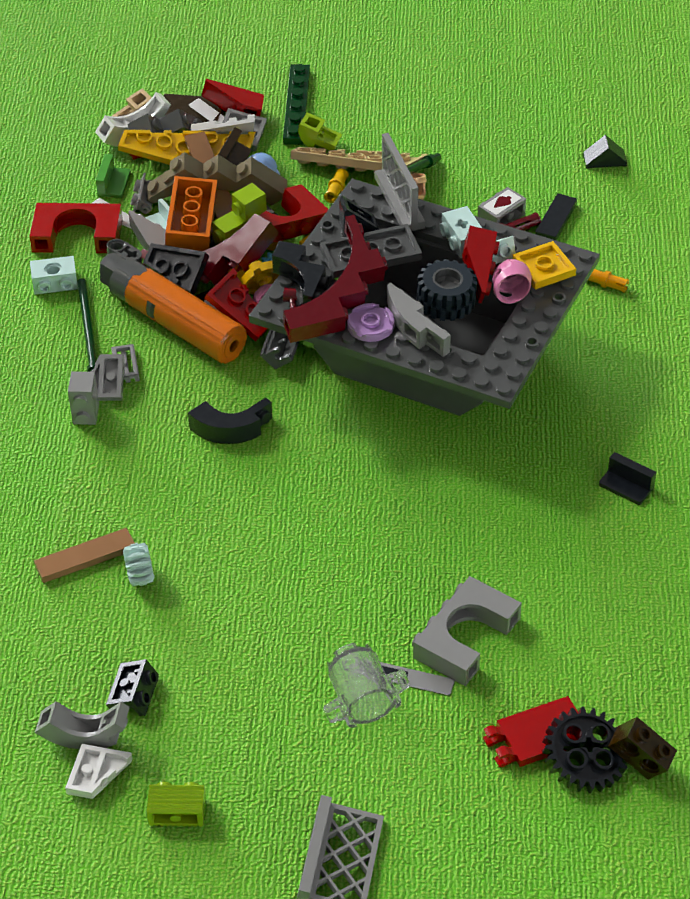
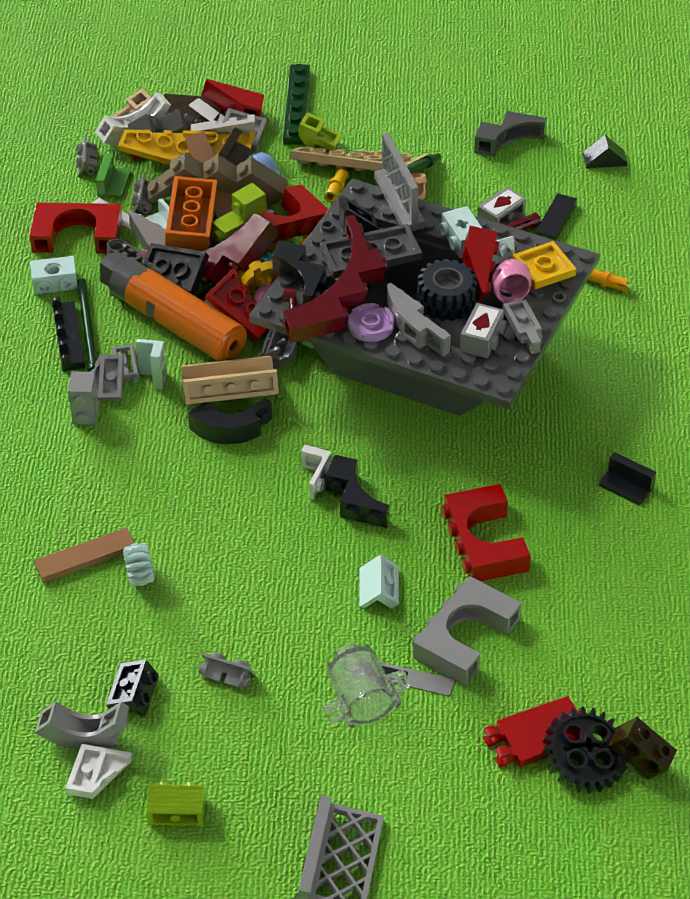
(68, 335): none -> black hinge
(87, 157): none -> light grey hinge
(152, 361): none -> light aqua panel
(229, 380): none -> tan panel
(236, 671): none -> light grey hinge
(319, 461): none -> bracket
(355, 502): none -> black arch
(379, 582): none -> light aqua panel
(481, 558): none -> red arch
(482, 330): none -> light grey brick
(514, 127): none -> dark grey arch
(524, 324): none -> light grey hinge

